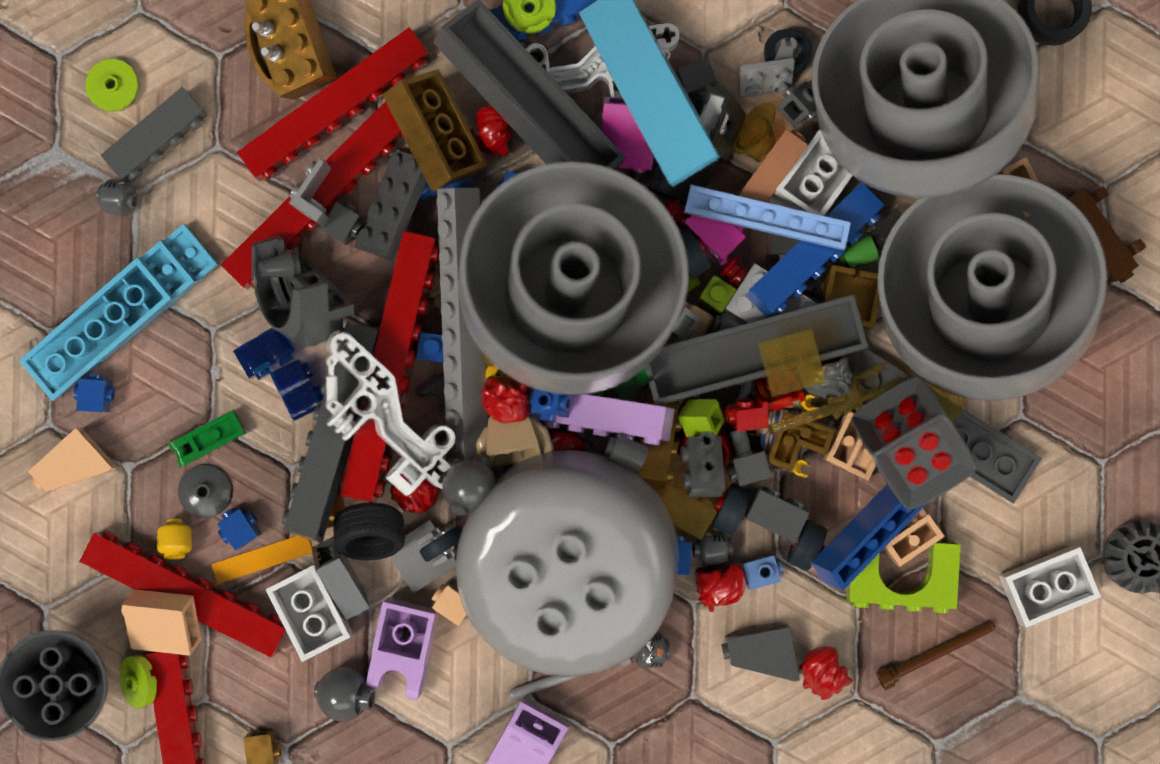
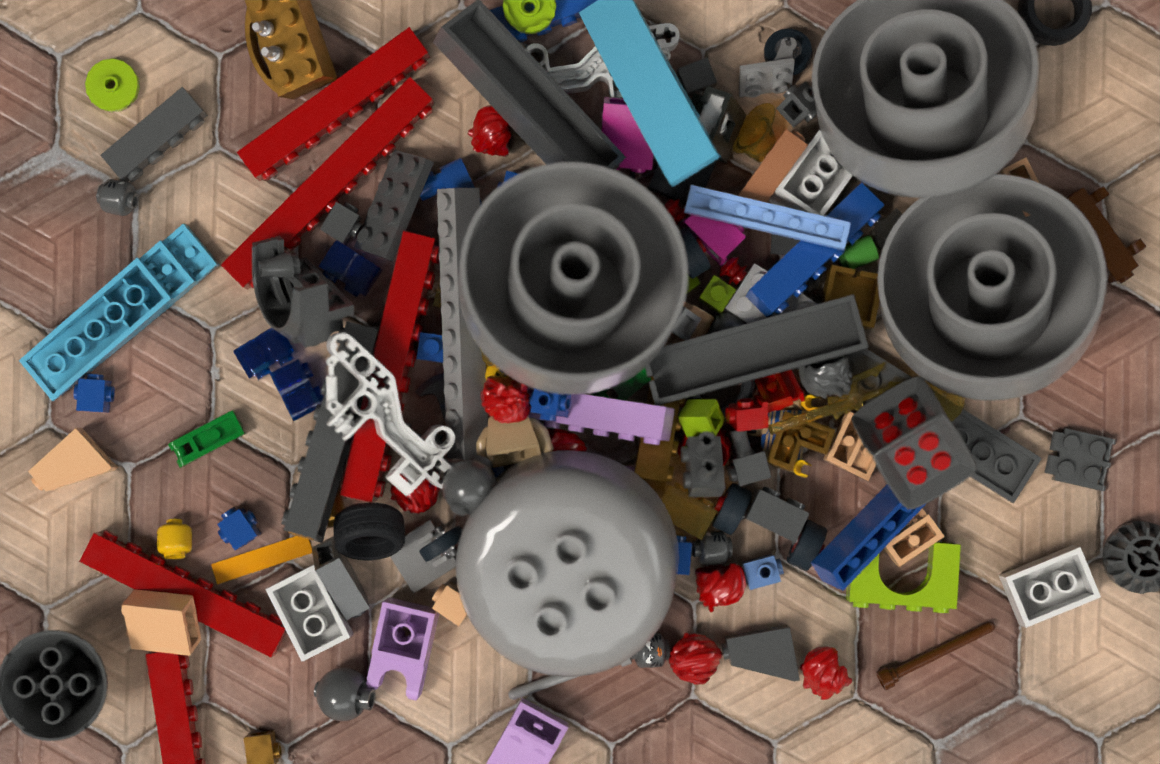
(136, 681): lime plate -> none
(217, 487): dark grey dish -> none
(303, 193): light grey bracket -> none
(350, 268): none -> clear blue brick
(434, 129): pearl gold brick -> none
(626, 452): dark grey brick -> none
(695, 658): none -> red hair
(791, 363): clear yellow plate -> none
(1079, 458): none -> dark grey plate

